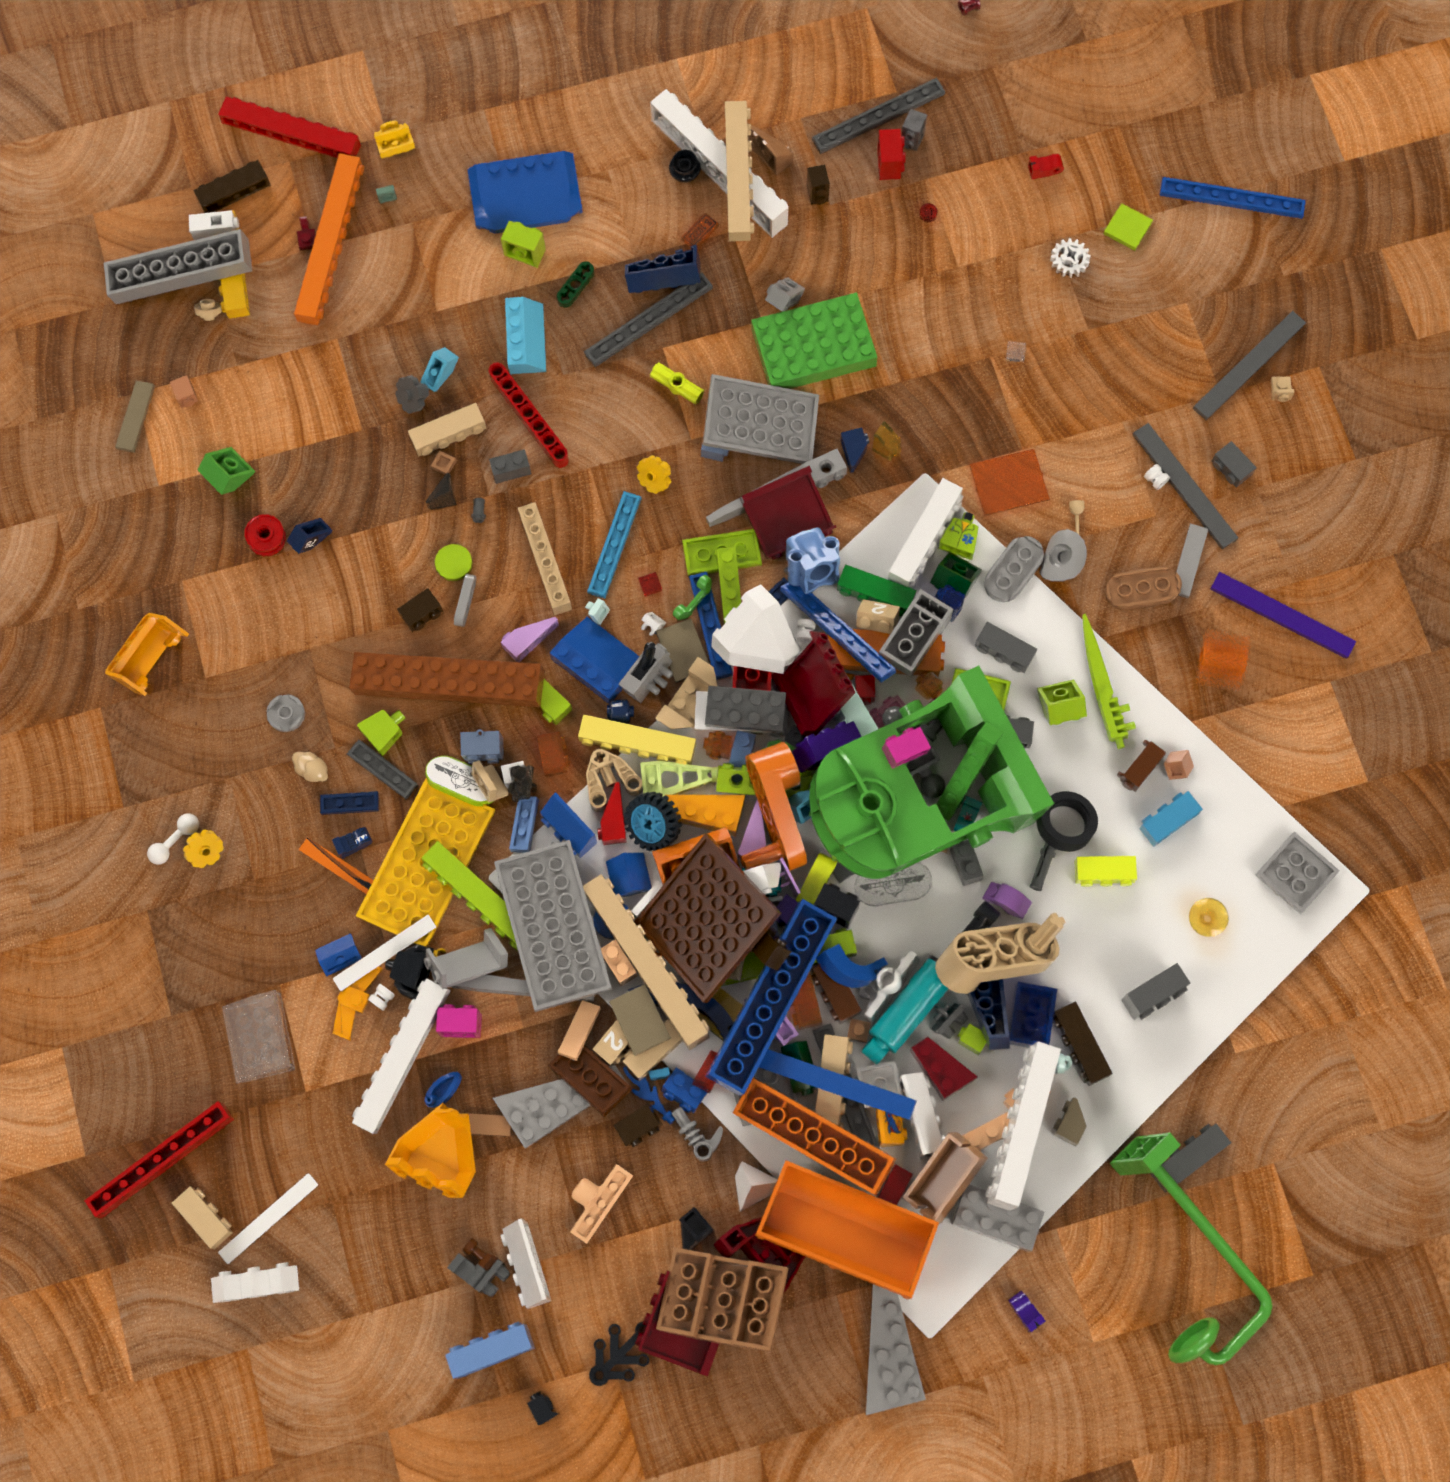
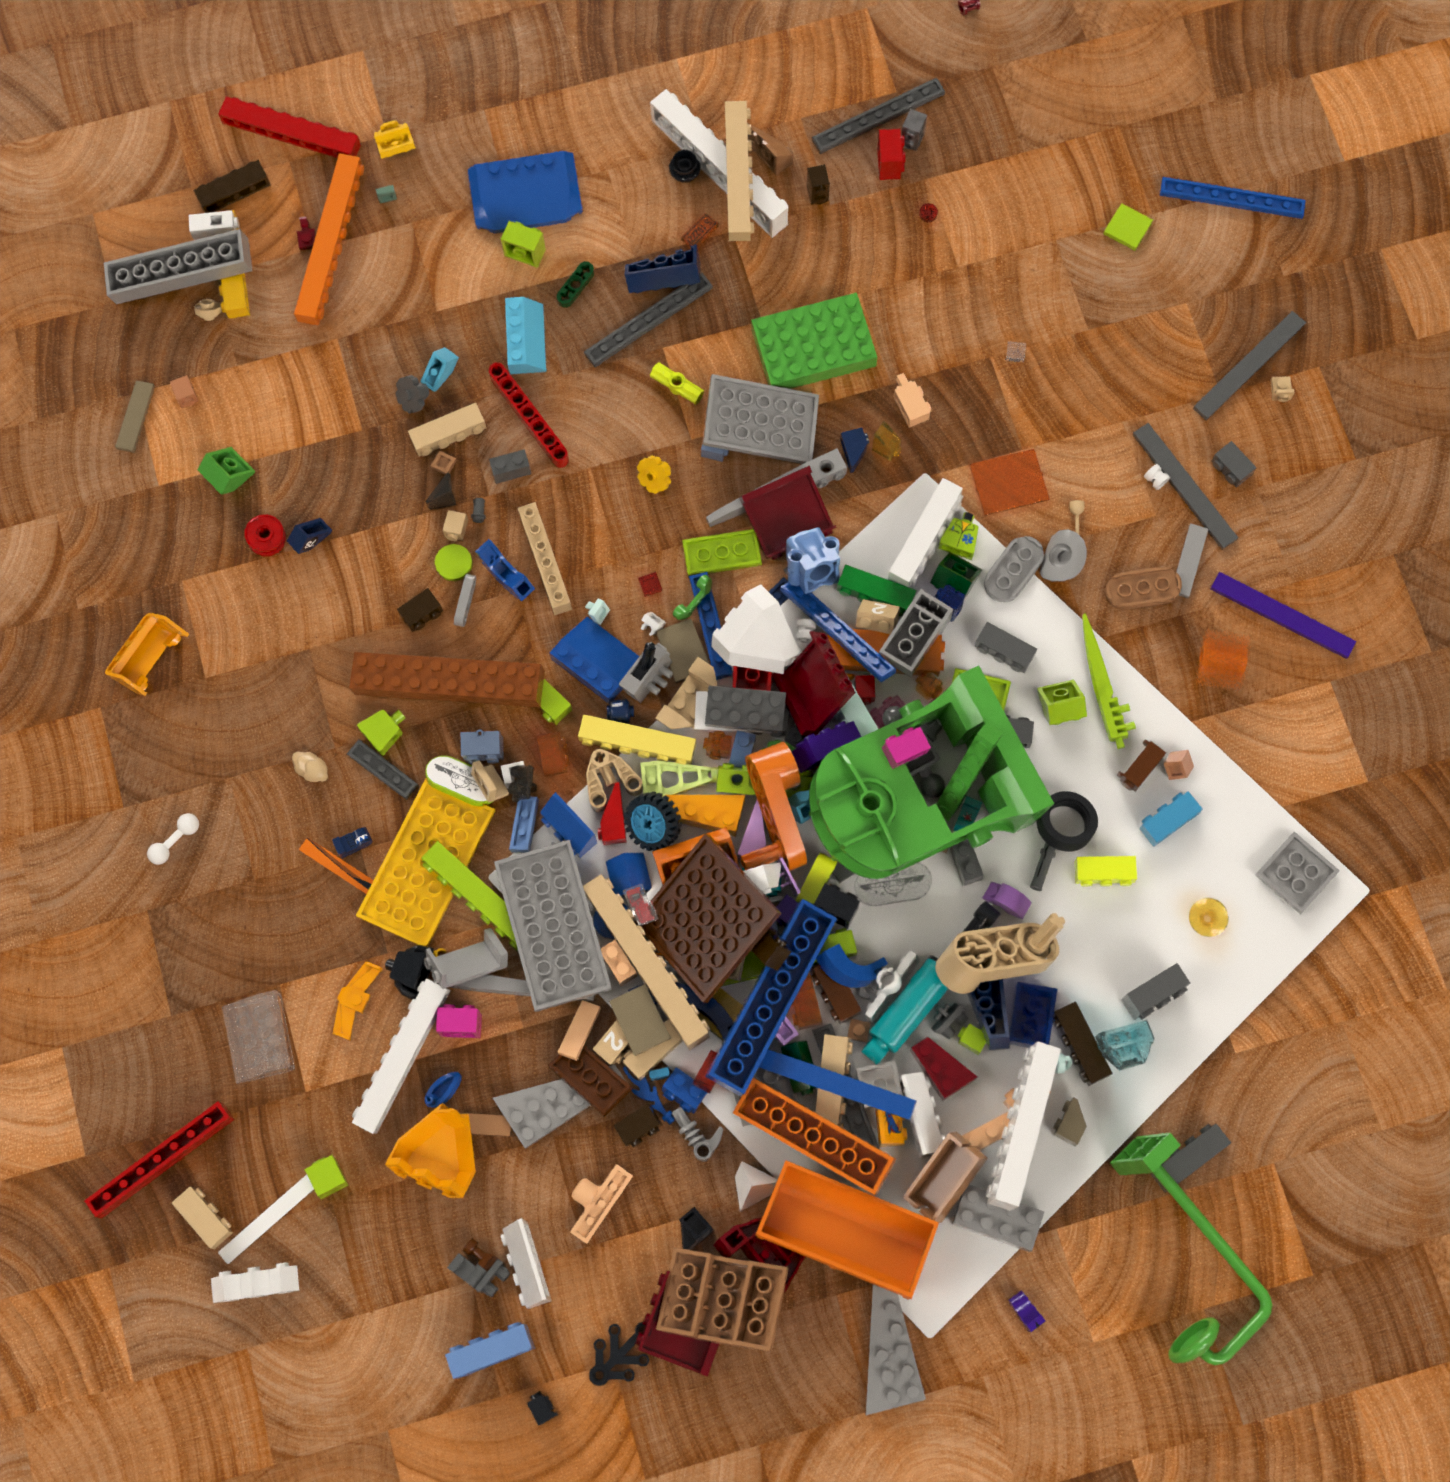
(203, 848): yellow plant -> none
(285, 713): light grey tile -> none
(326, 1176): none -> lime head
(338, 955): blue panel -> none
(349, 803): dark blue tile -> none
(384, 952): white sticker -> none
(384, 993): white wheel -> none
(455, 525): none -> tan brick
(503, 571): none -> blue arch
(525, 639): lavender slope -> none
(614, 545): dark azure tile -> none
(639, 904): none -> clear slope
(728, 579): lime brick -> none
(784, 294): light grey brick -> none
(895, 1185): red tile -> none
(911, 401): none -> light nougat hinge
(1045, 166): red leg -> none
(1071, 255): white gear -> none
(1126, 1045): none -> clear light blue wedge

